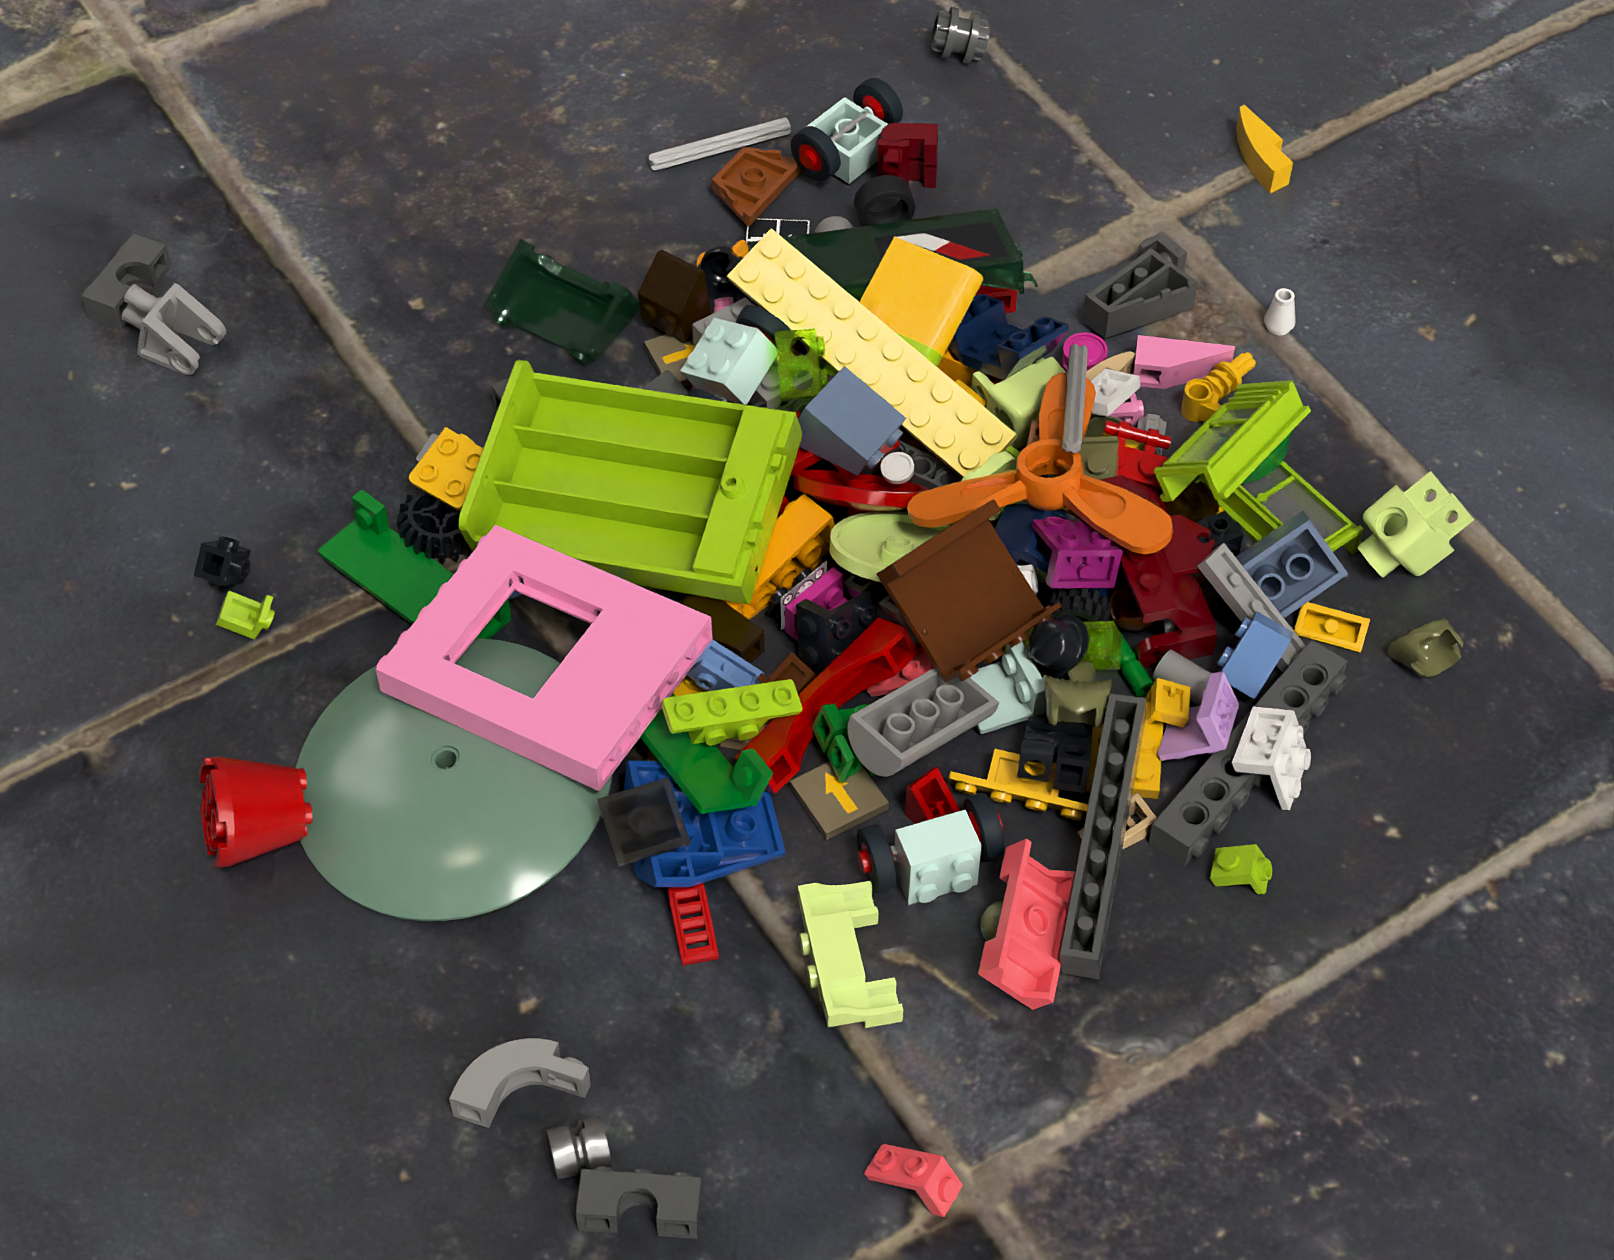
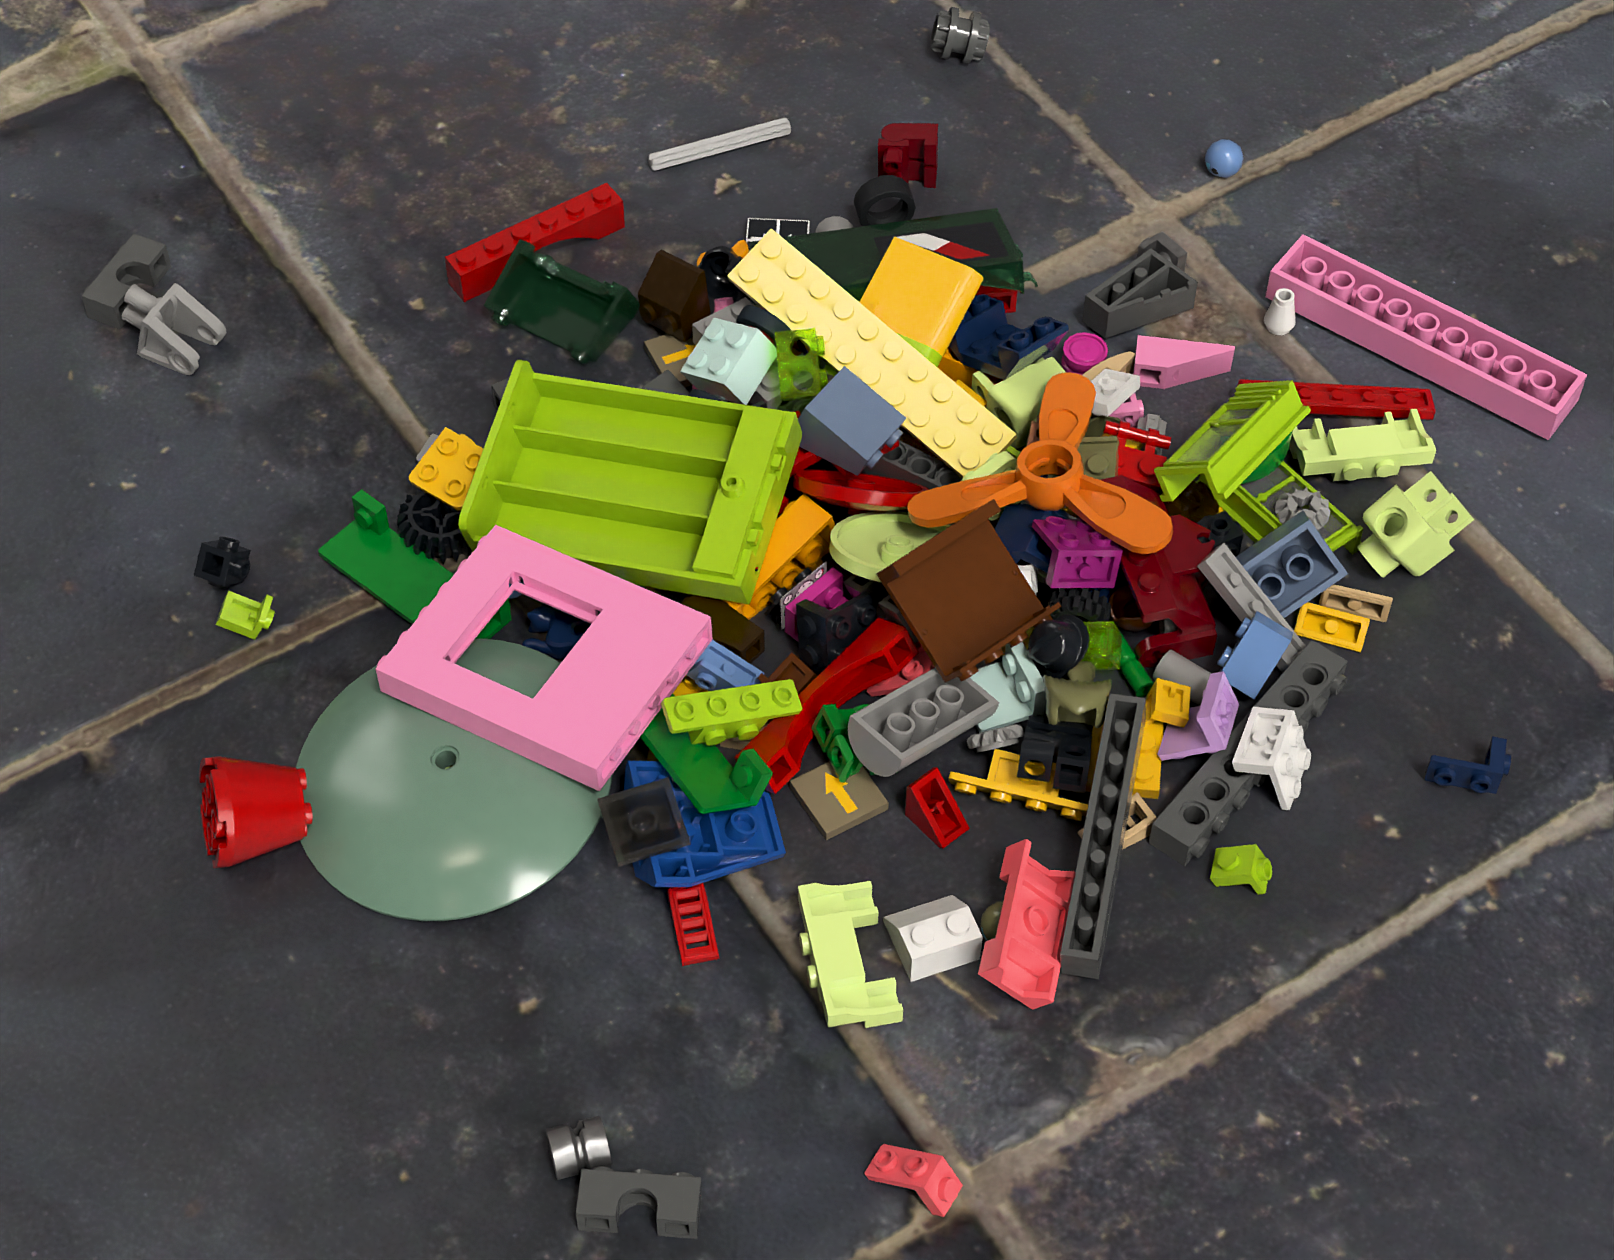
(510, 1067): light grey arch -> none
(562, 630): none -> dark blue animal
(584, 216): none -> red arch
(754, 181): dark orange wing -> none
(848, 133): brick -> none
(897, 468): white piece -> none
(933, 854): light aqua brick -> none
(935, 937): none -> white slope
(995, 738): none -> light grey gear
(1075, 399): light grey axle -> none
(1203, 394): yellow piece -> none
(1224, 158): none -> medium blue piece
(1262, 151): yellow slope -> none
(1288, 502): none -> light grey gear
(1356, 602): none -> tan slope
(1362, 400): none -> red tile
(1363, 450): none -> yellowish green bracket
(1428, 337): none -> bright pink brick
(1428, 648): olive hair -> none
(1471, 775): none -> dark blue bracket

